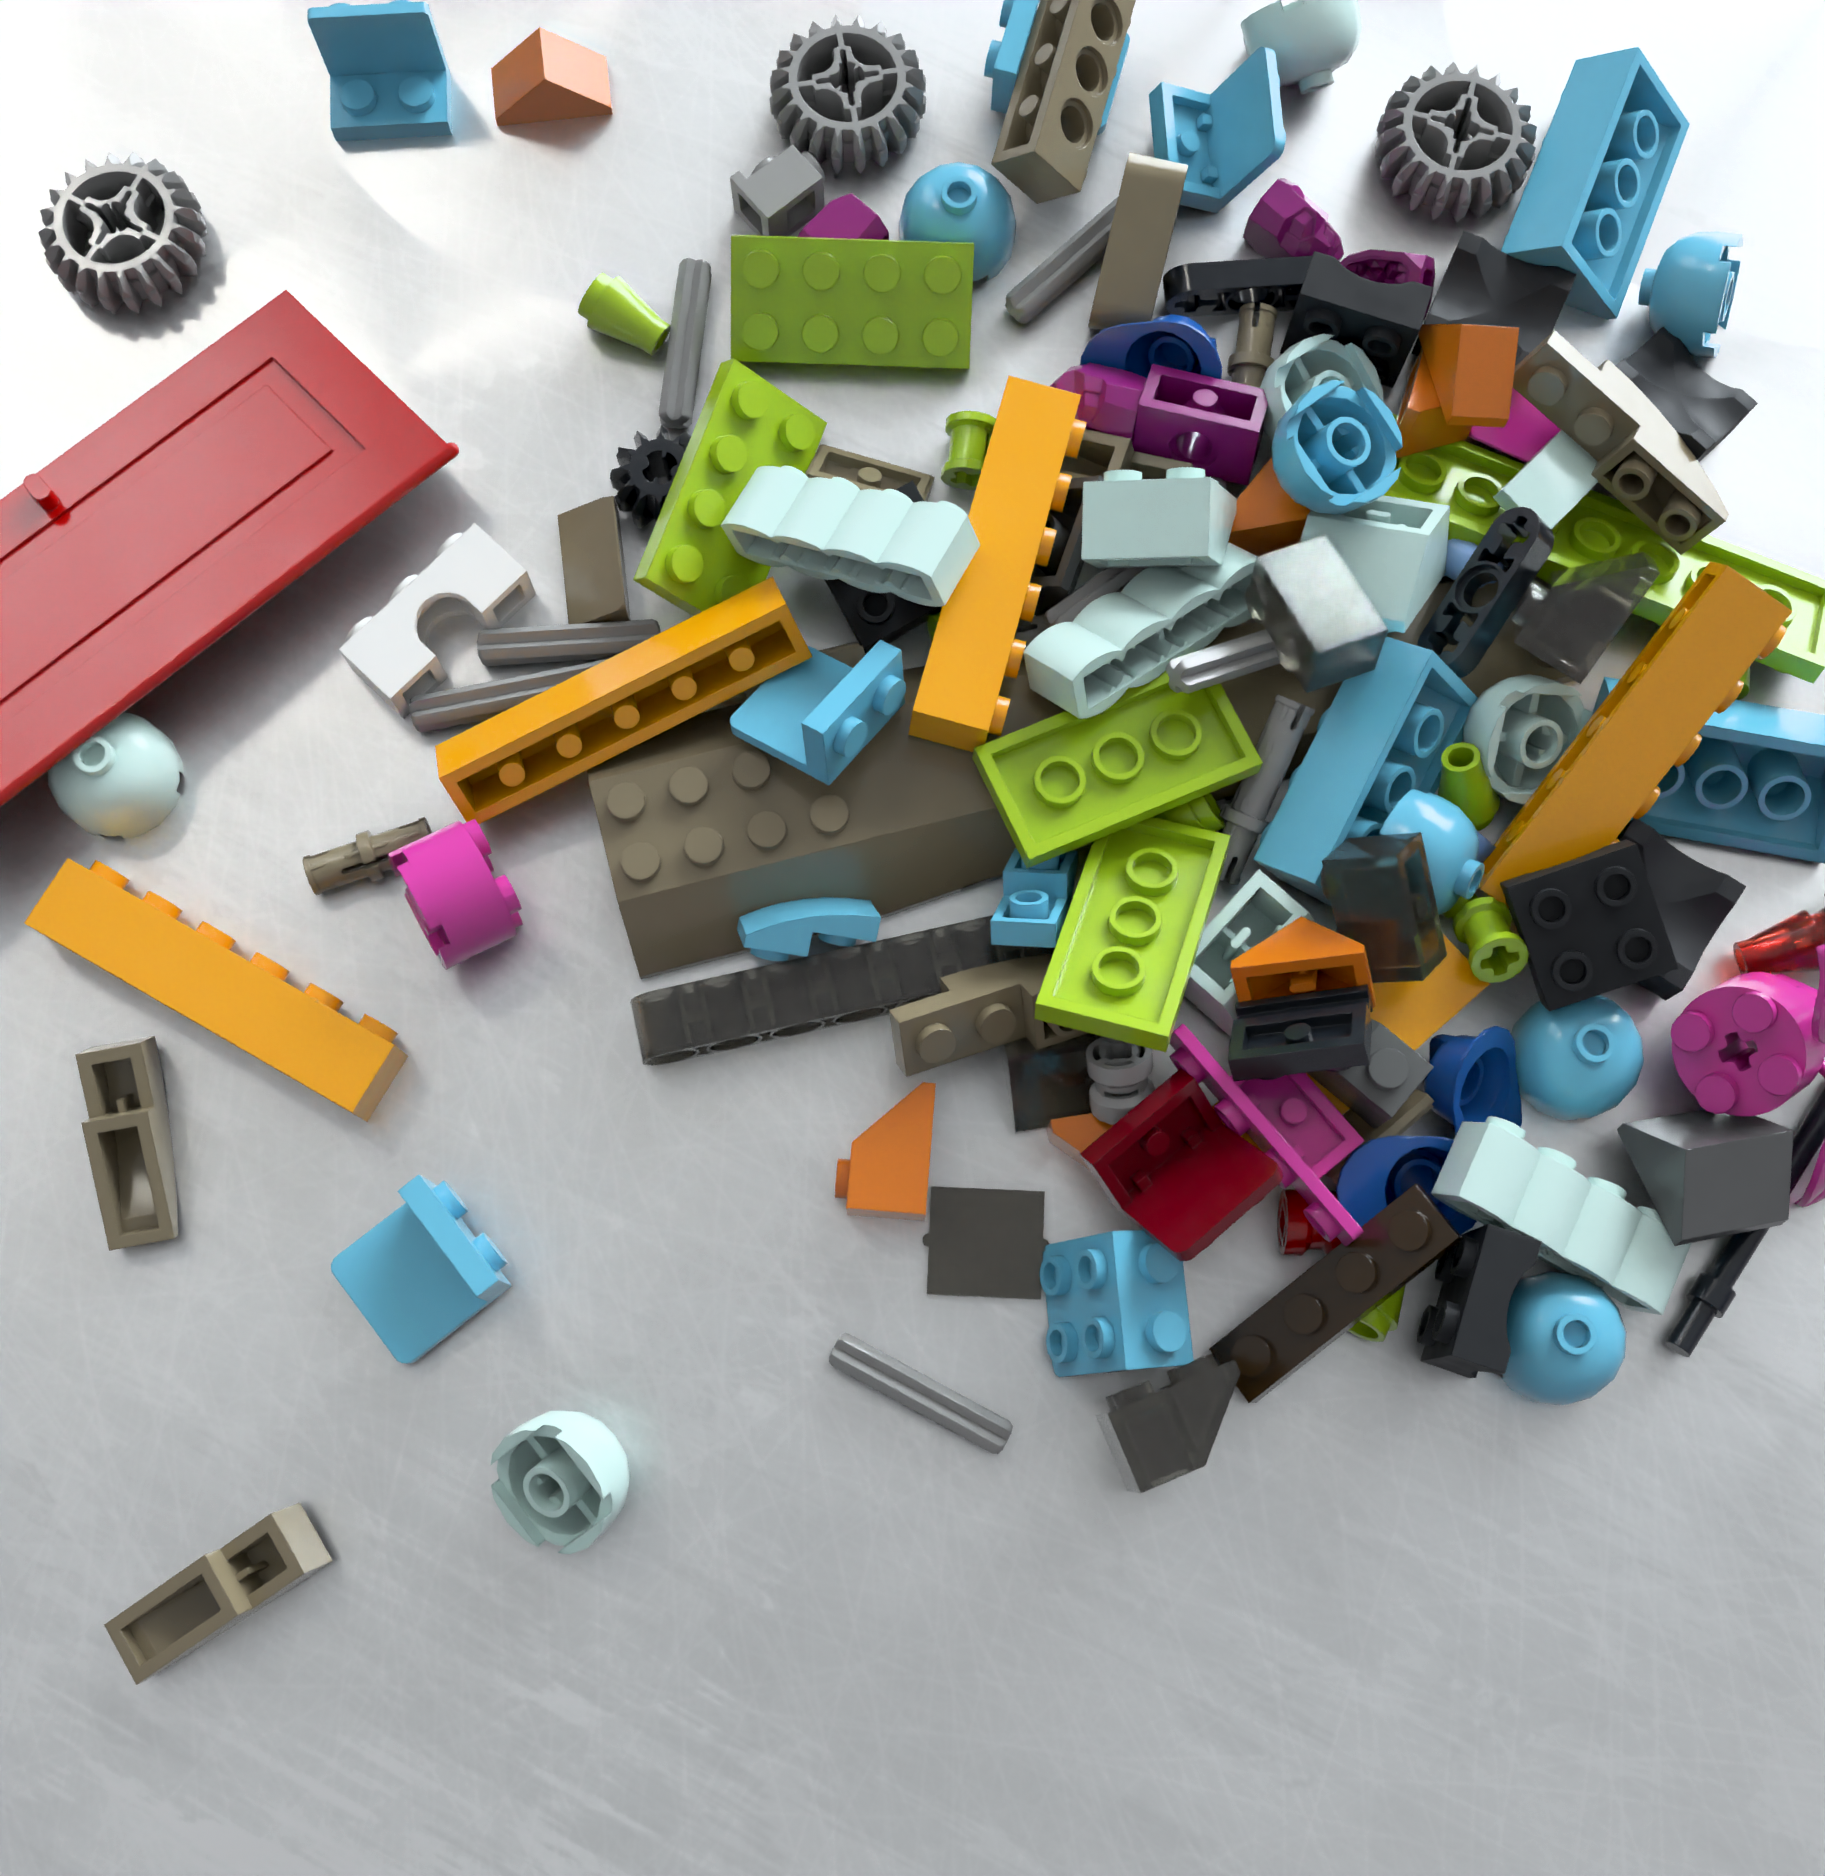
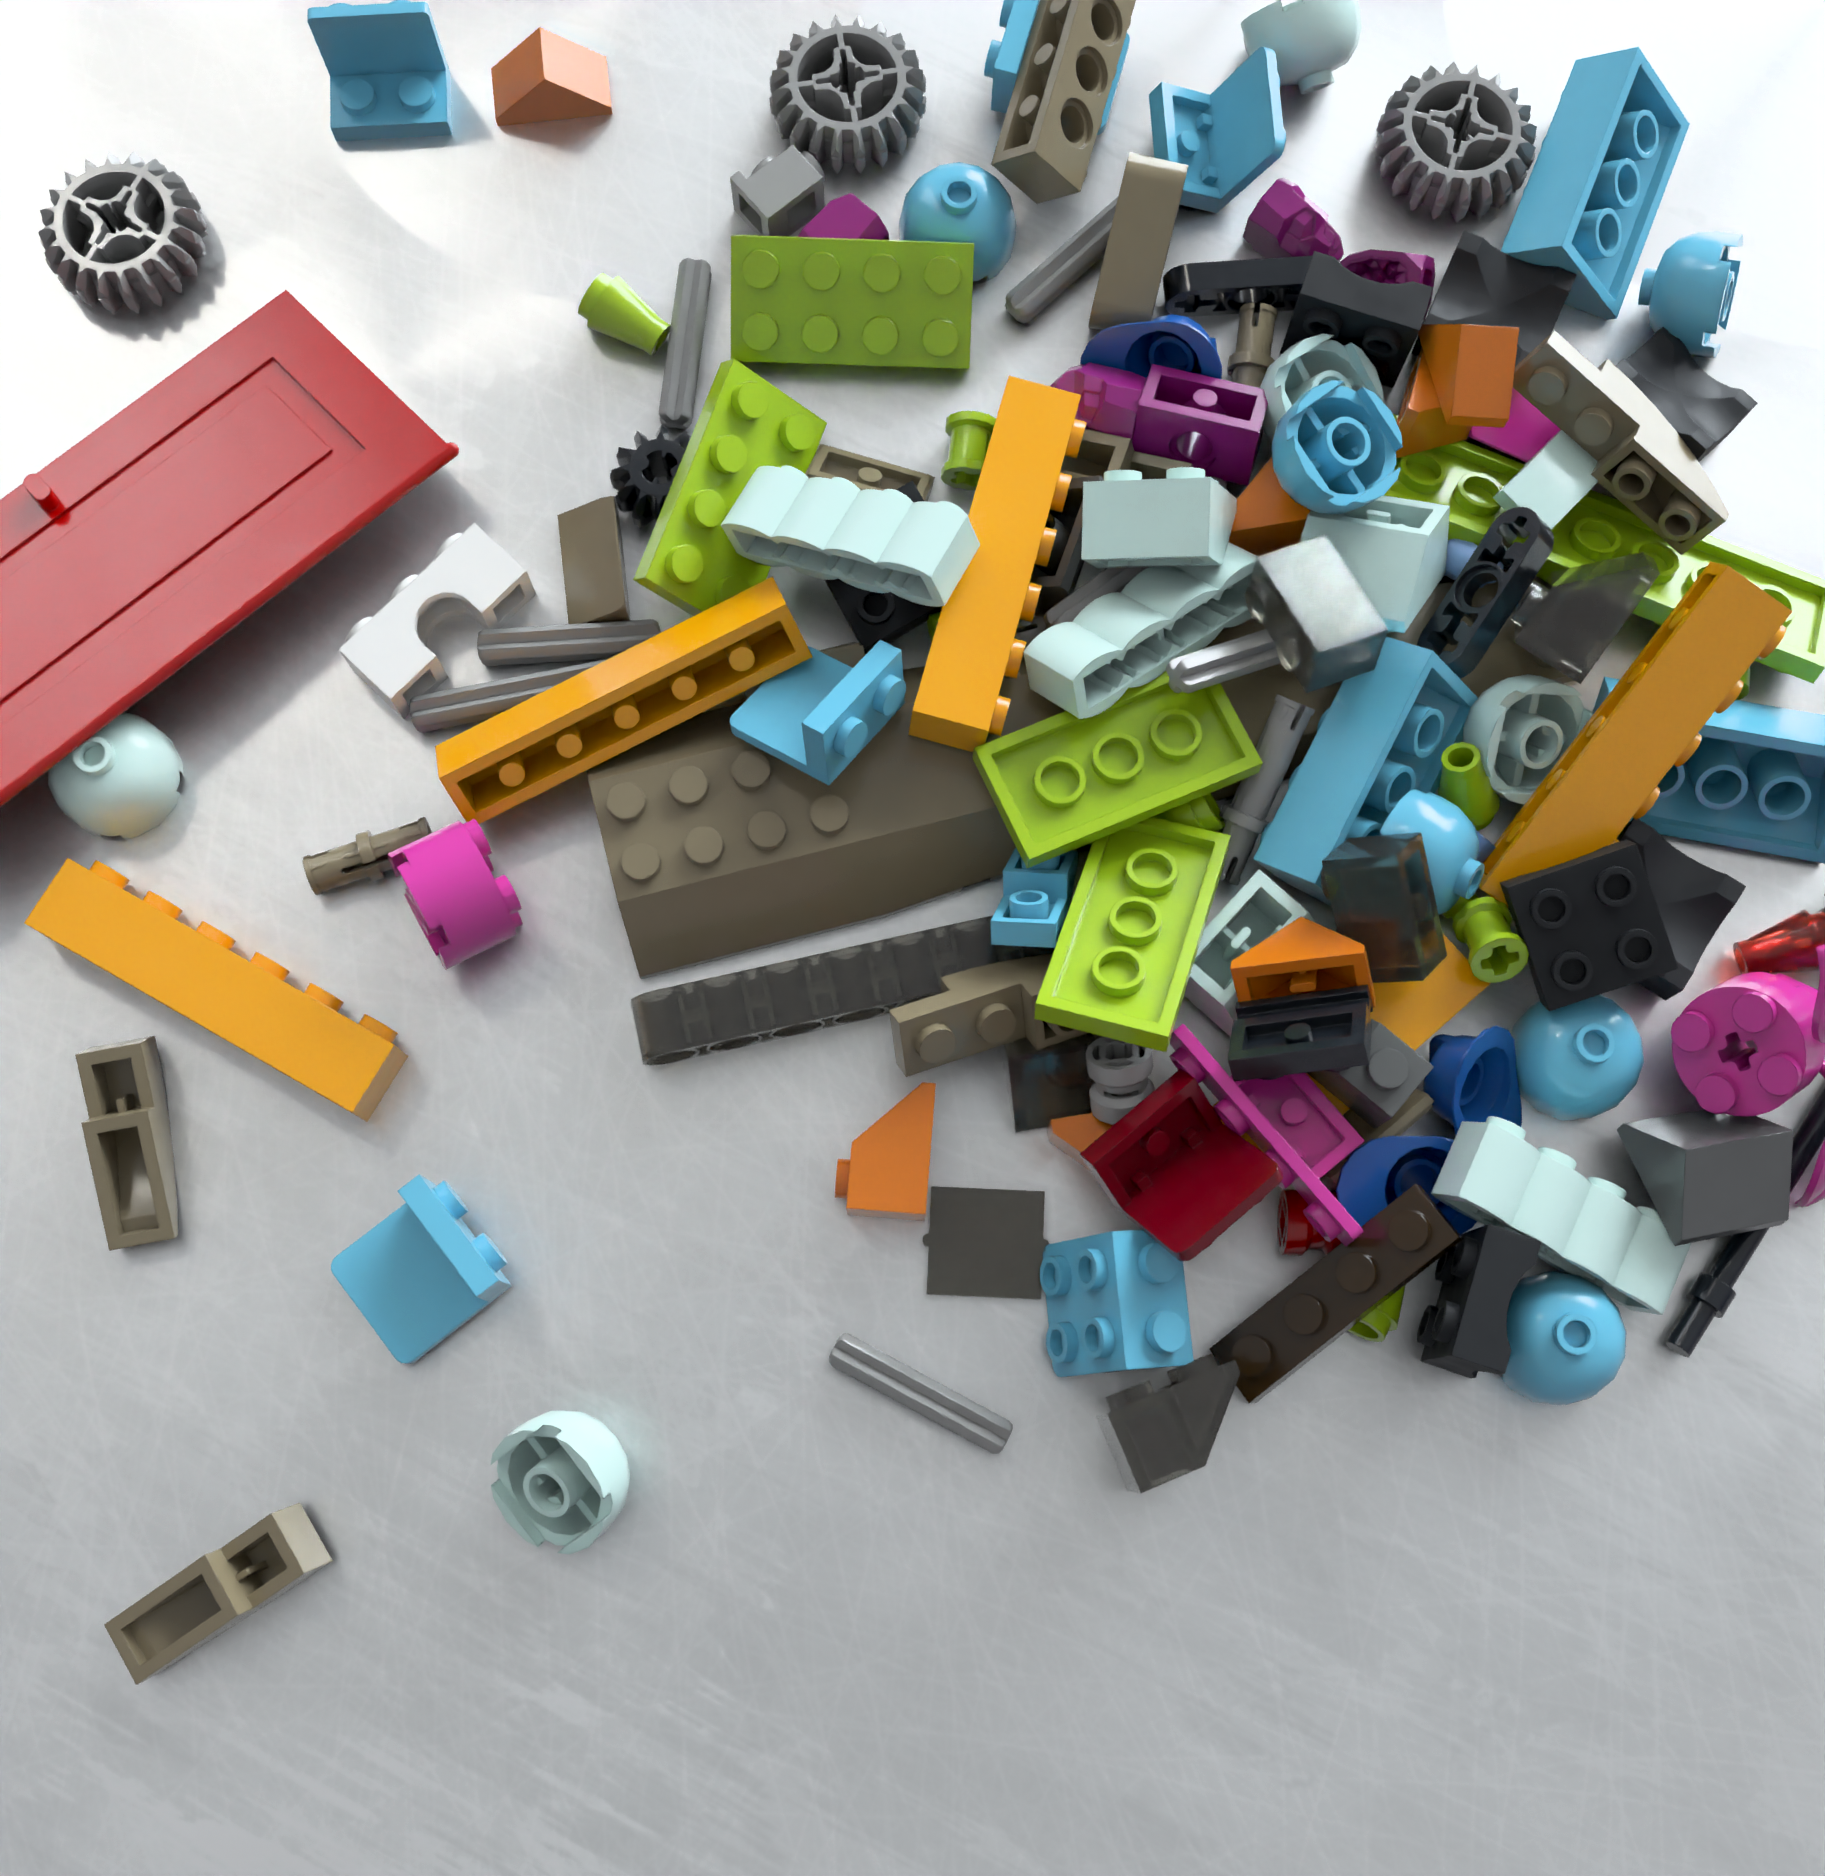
(789, 926): medium azure slope -> none

